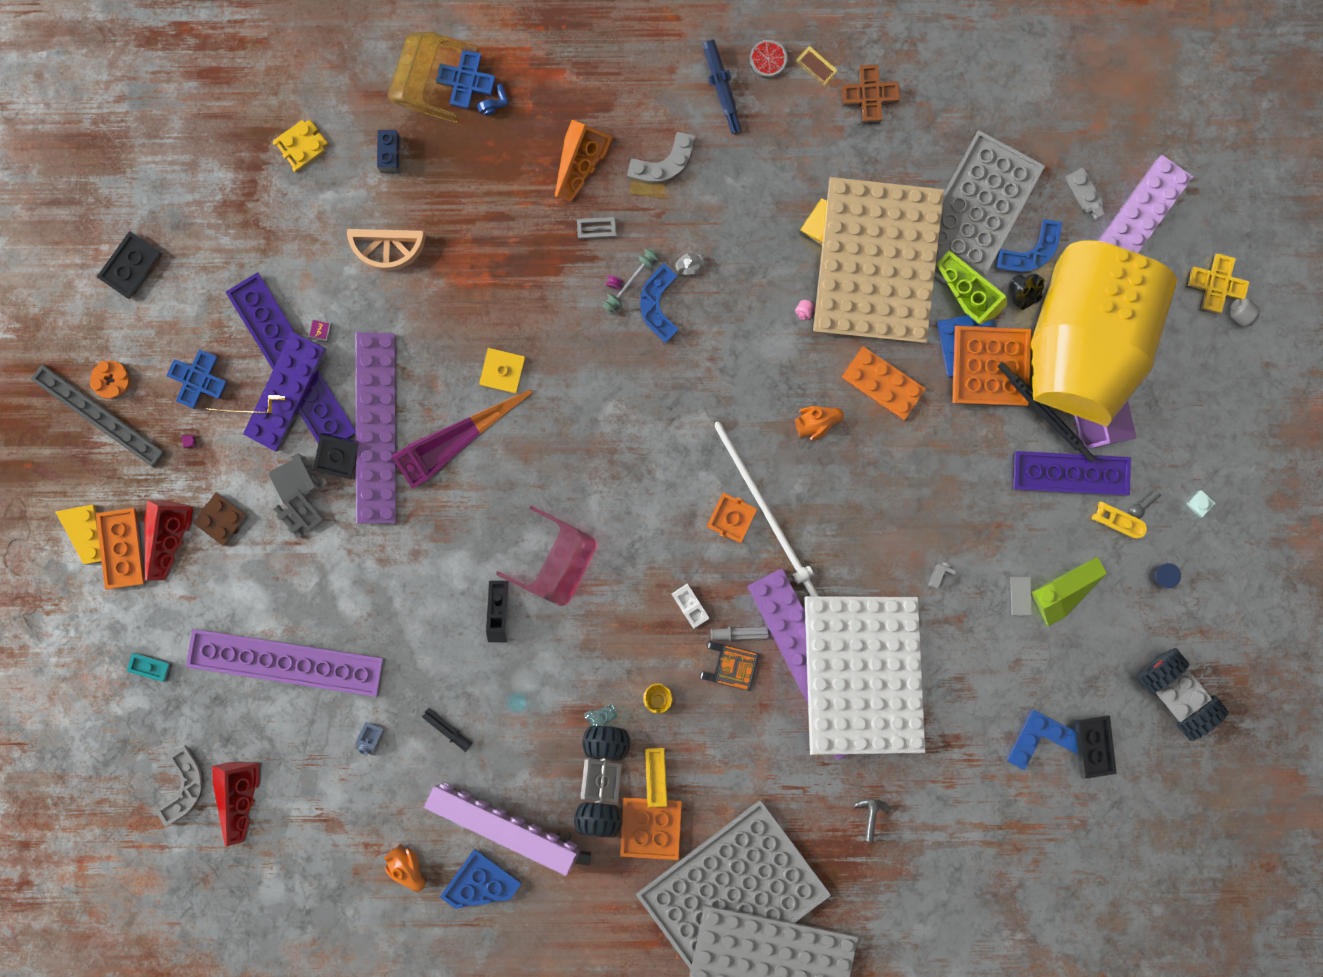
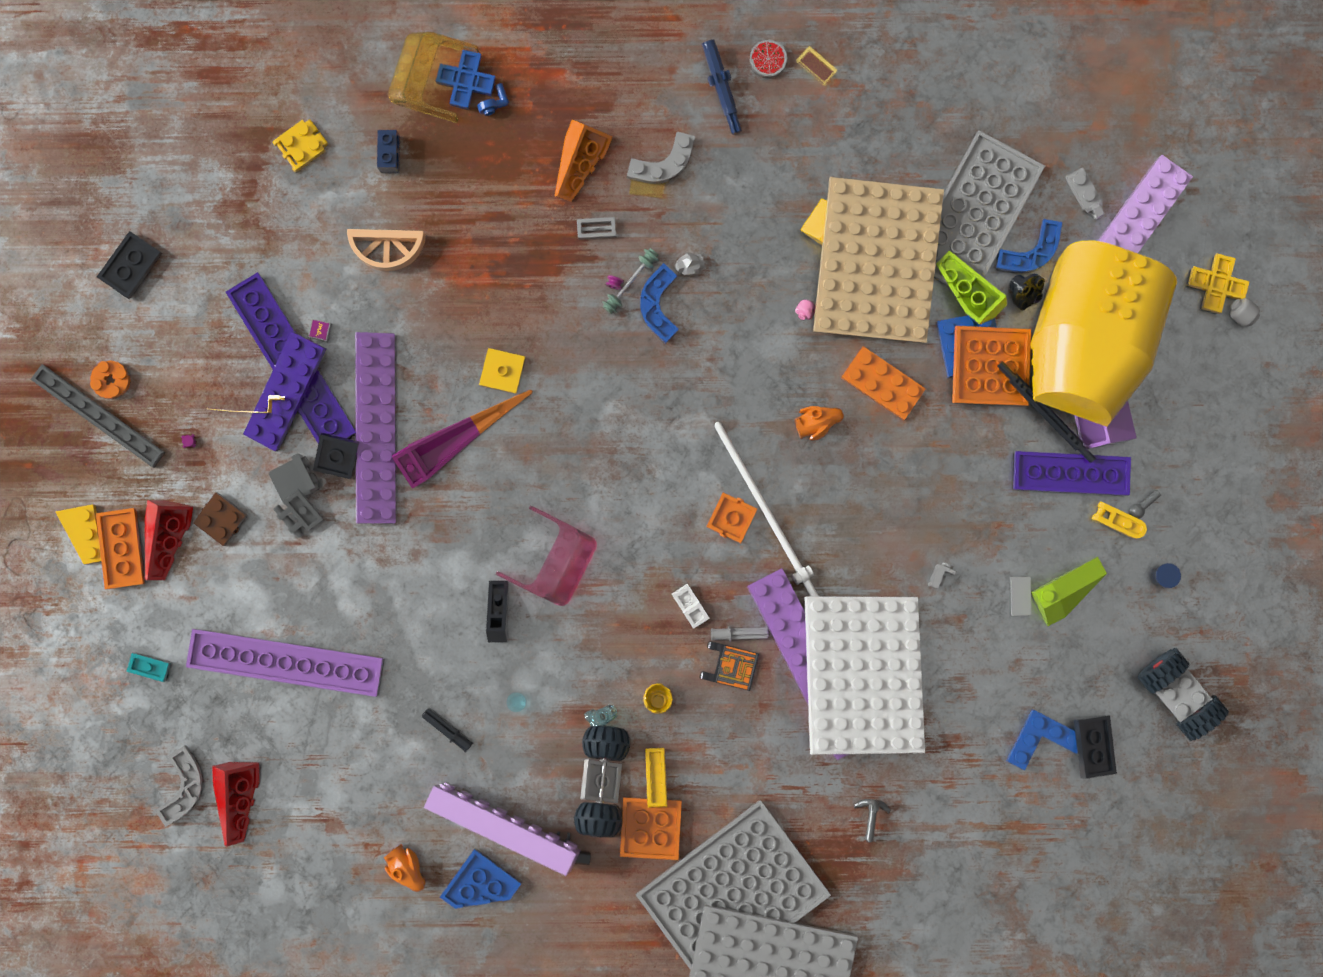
(196, 379): blue plate -> none
(368, 739): sand blue bracket -> none
(870, 93): dark orange plate -> none
(1200, 503): light aqua plate -> none

